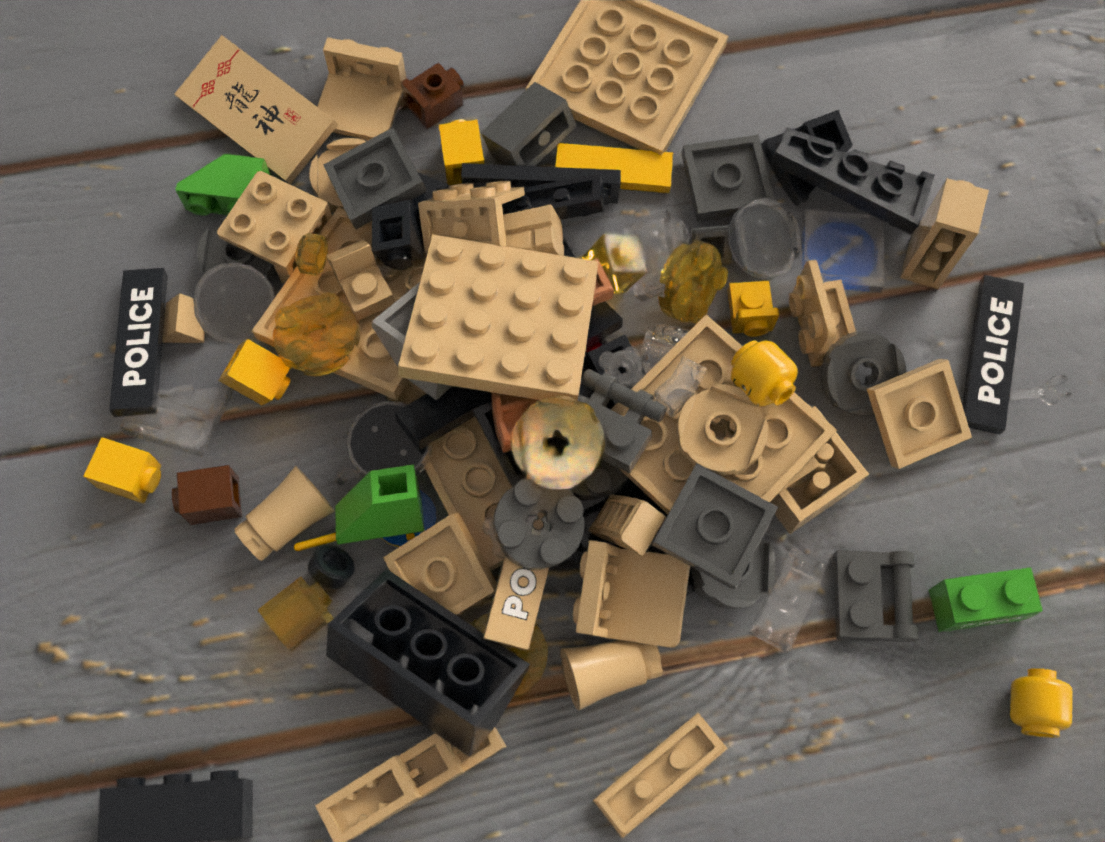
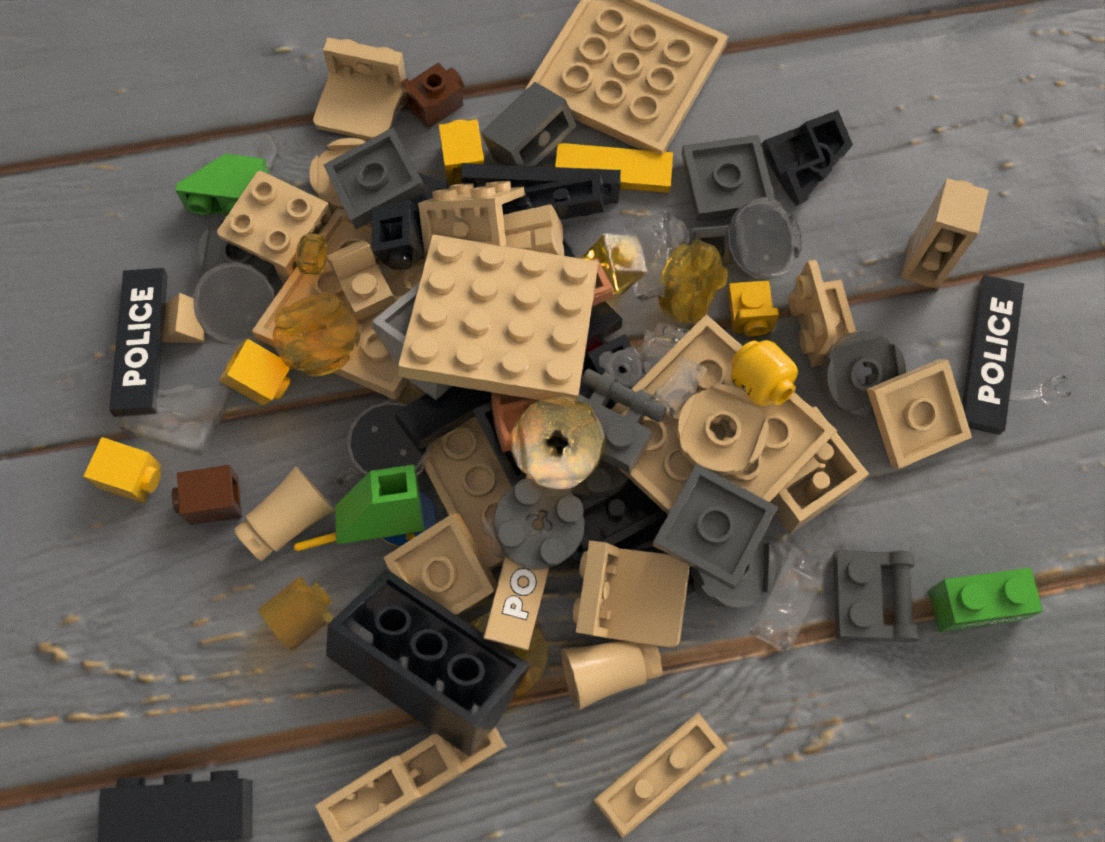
(256, 109): tan tile -> none
(331, 566): black tile -> none
(628, 523): tan slope -> none
(846, 248): clear tile -> none
(867, 185): black wing -> none
(1041, 703): yellow head -> none

